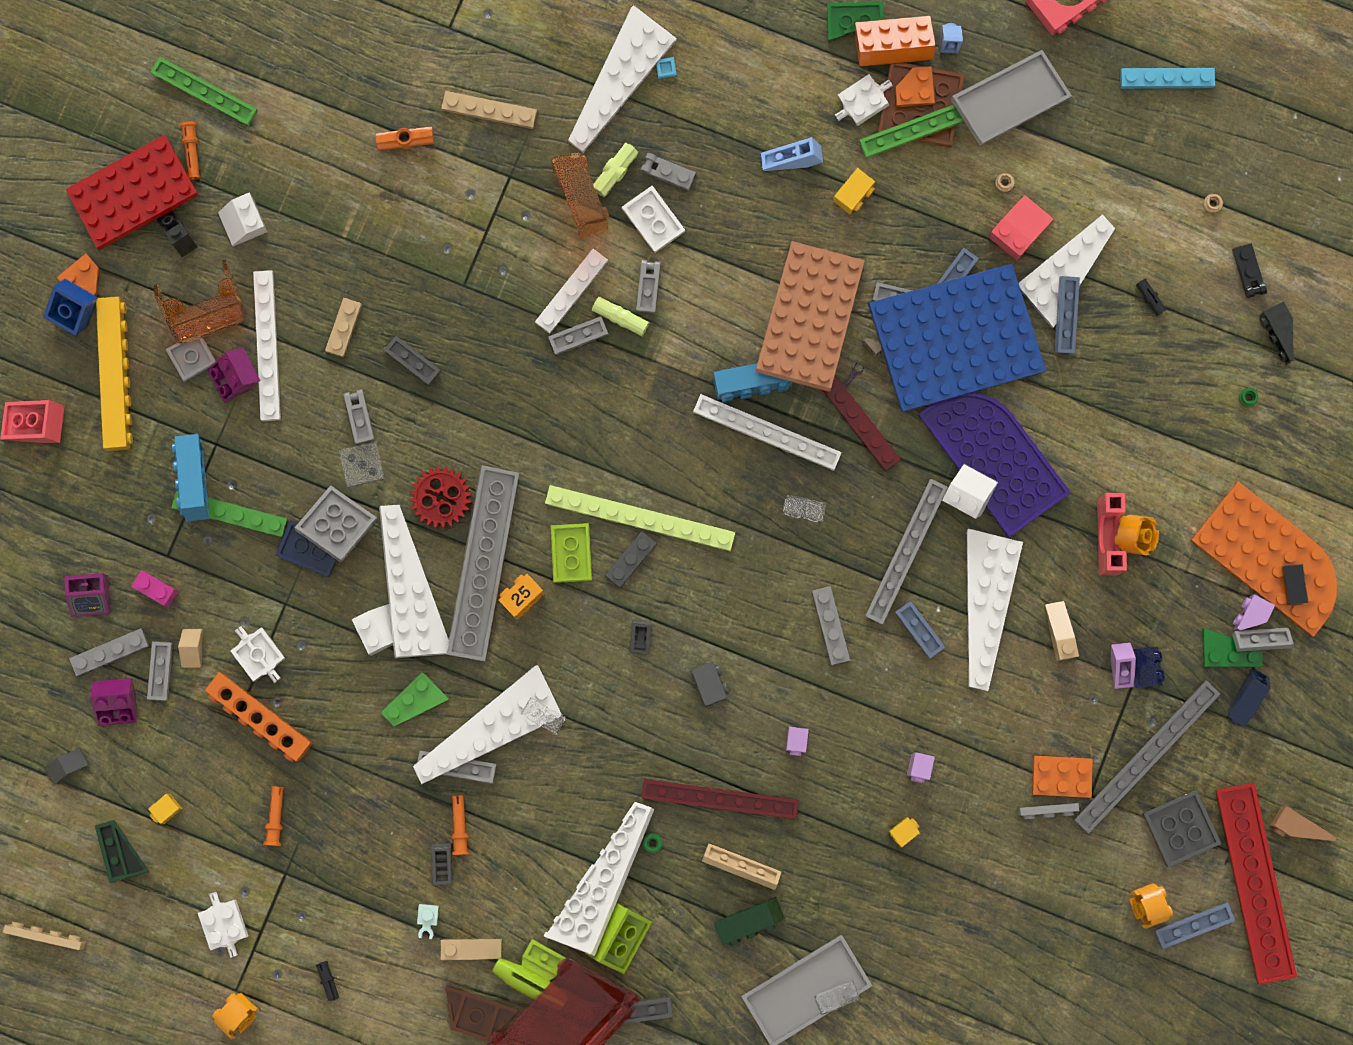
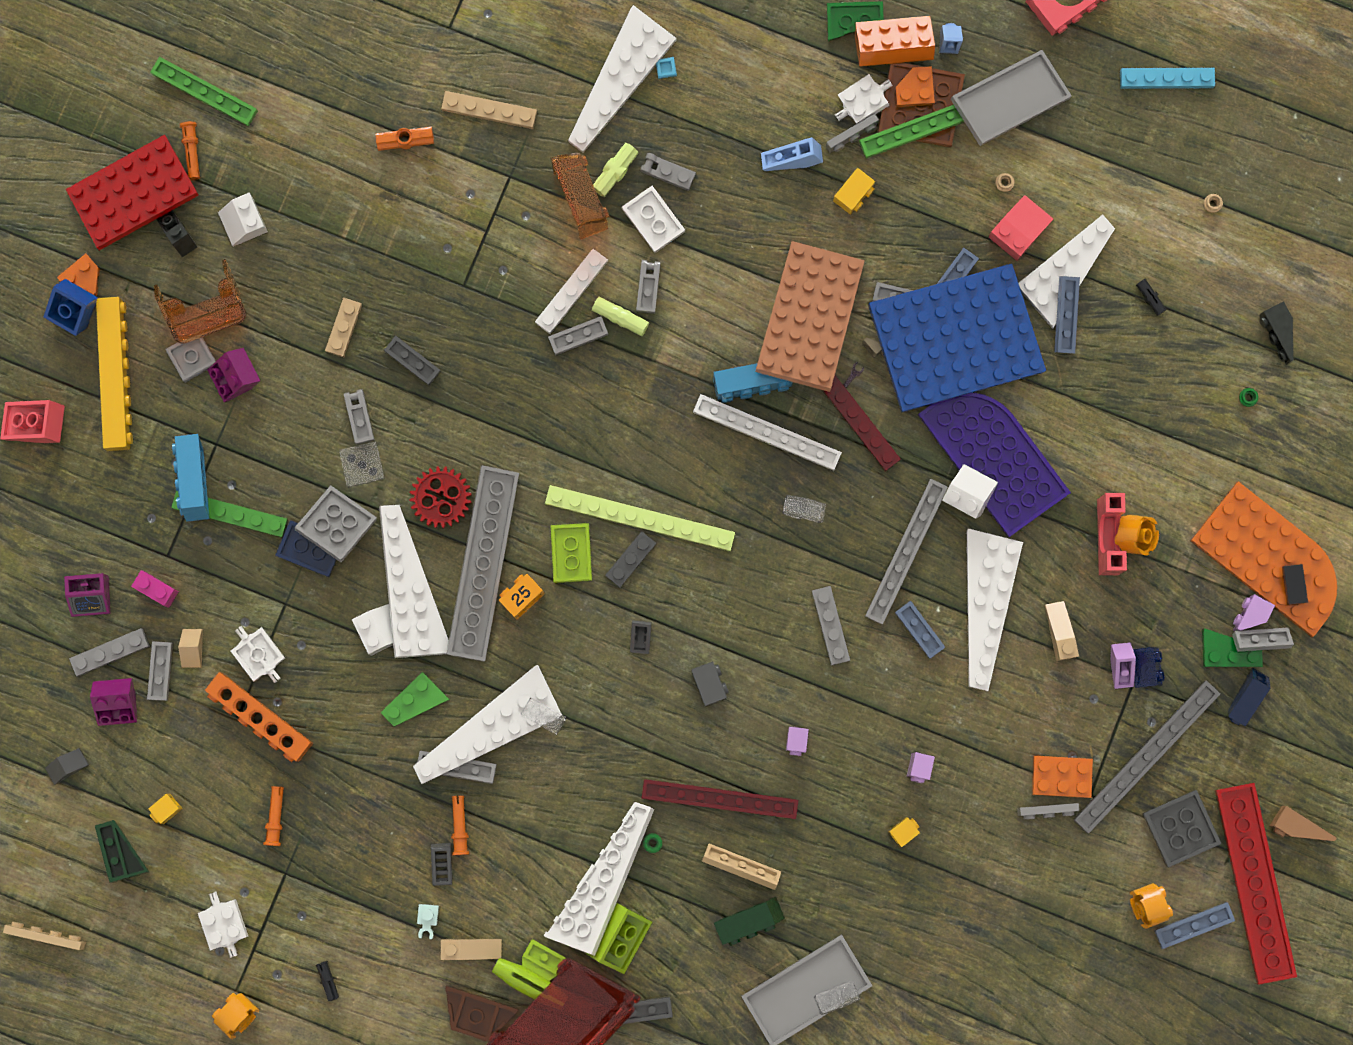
(267, 345): white plate -> none
(852, 134): none -> light grey plate
(1249, 270): black plate -> none

